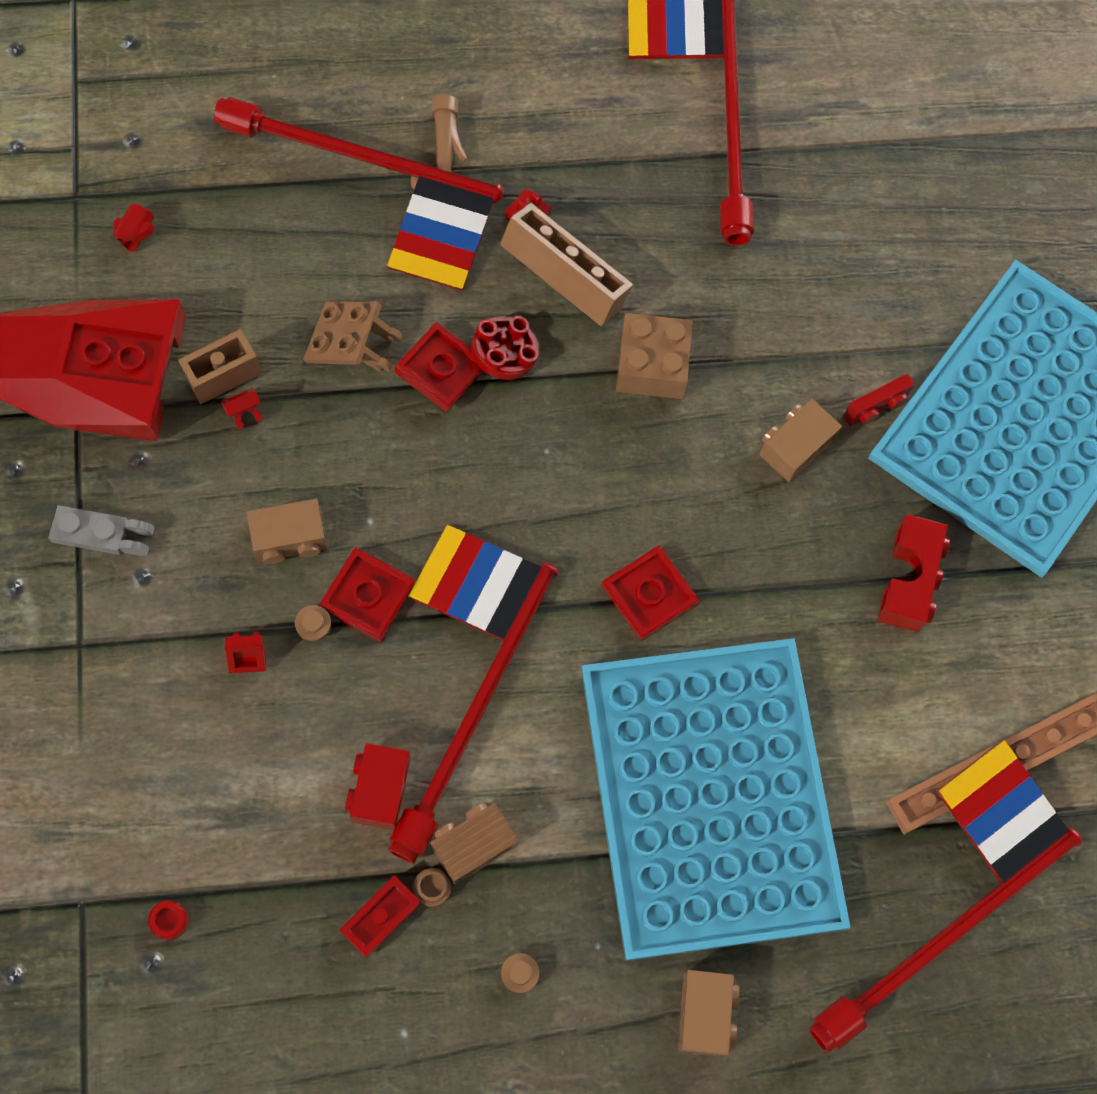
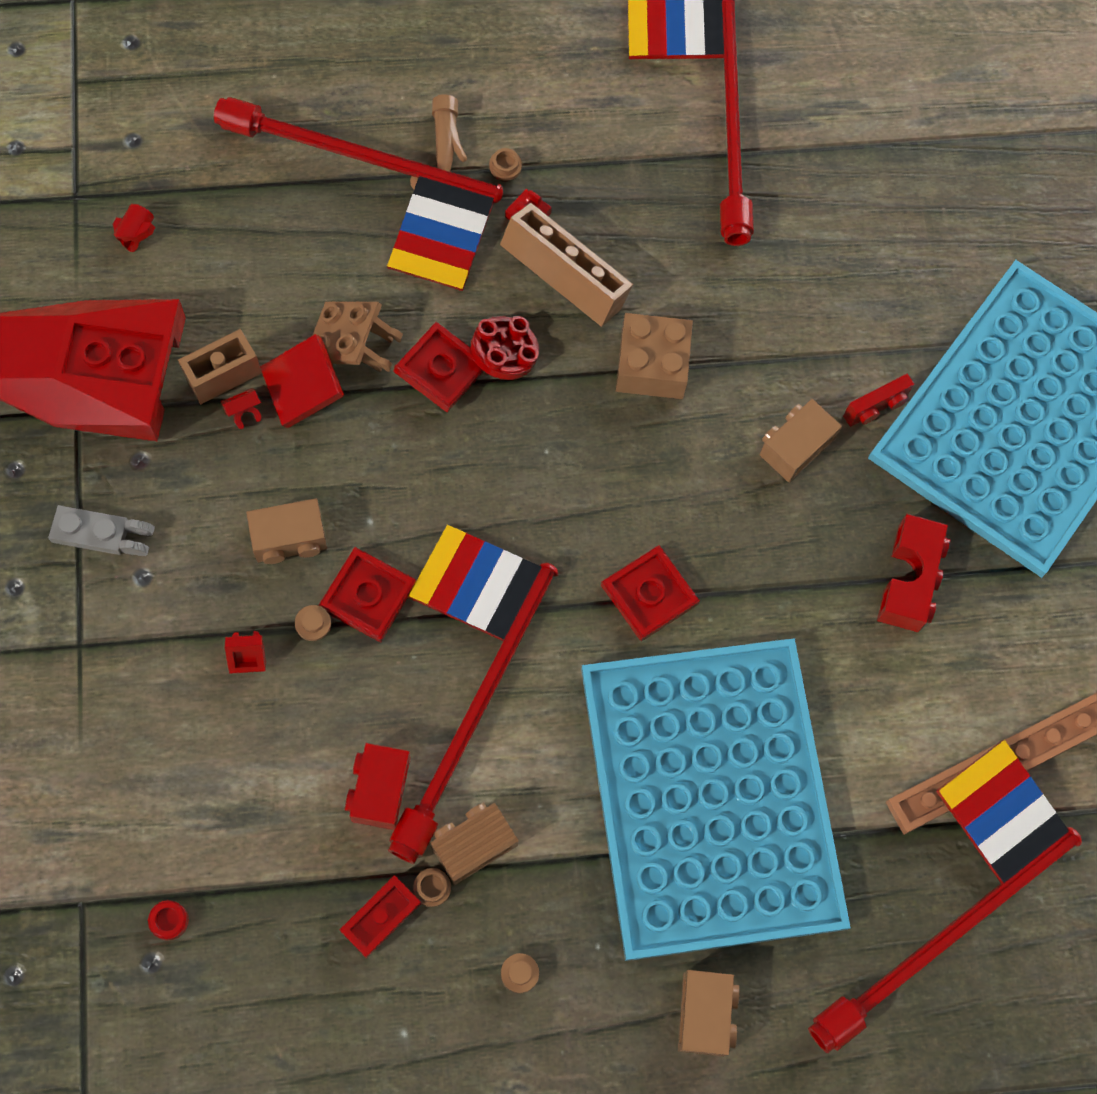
(301, 381): none -> red tile
(505, 164): none -> medium nougat plate

